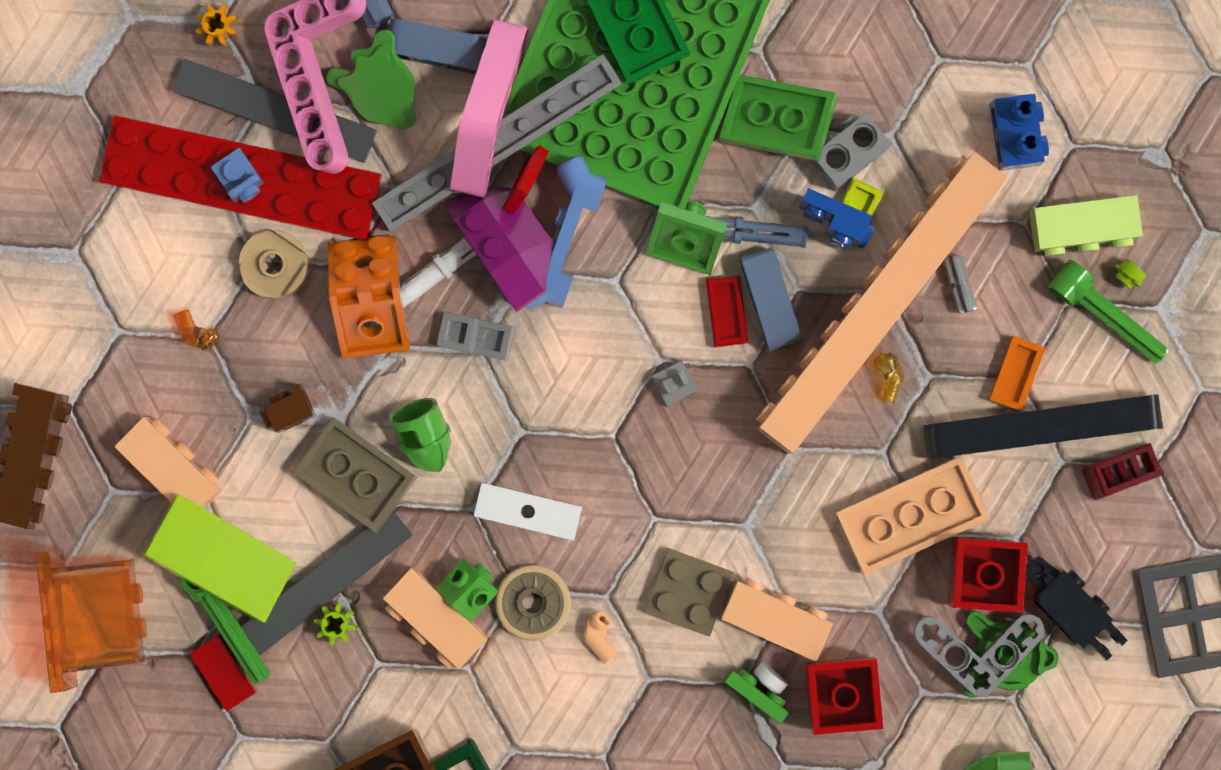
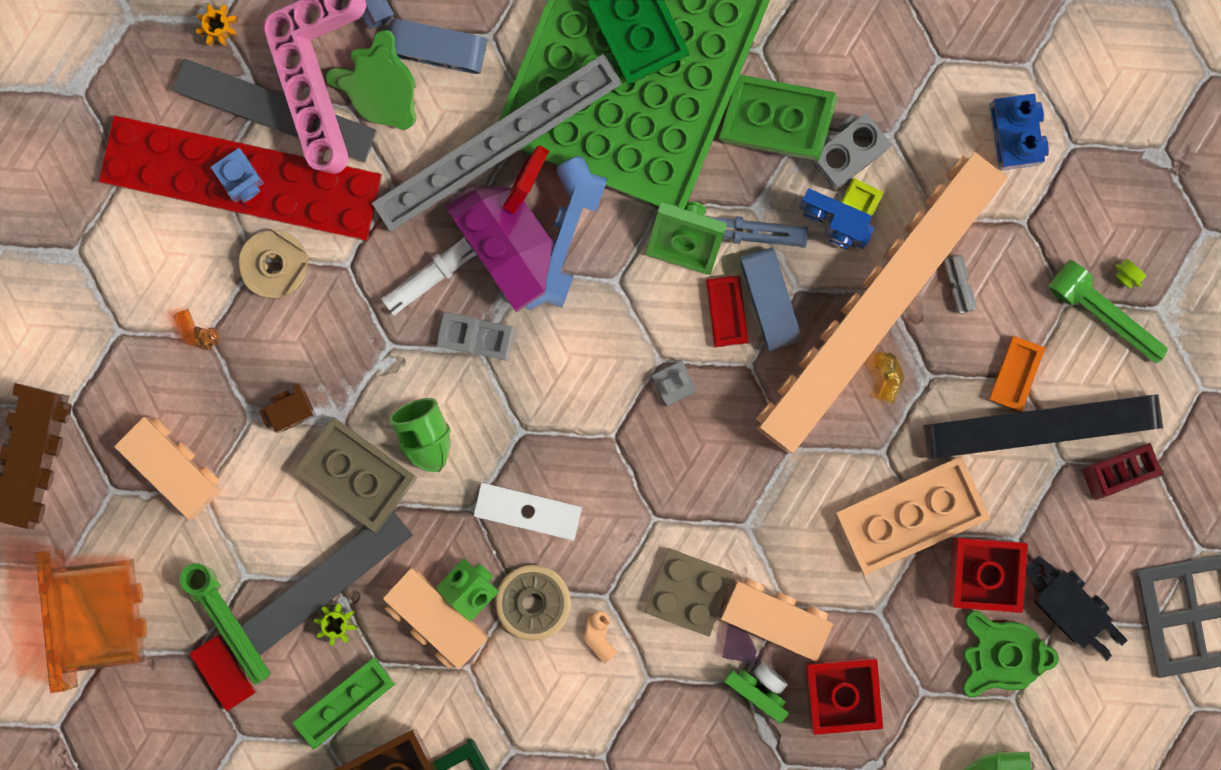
(219, 558): lime tile -> none
(344, 703): none -> bright green plate
(366, 296): orange bracket -> none
(486, 108): bright pink beam -> none
(739, 645): none -> clear purple tile
(986, 661): light grey beam -> none
(1086, 225): yellowish green brick -> none

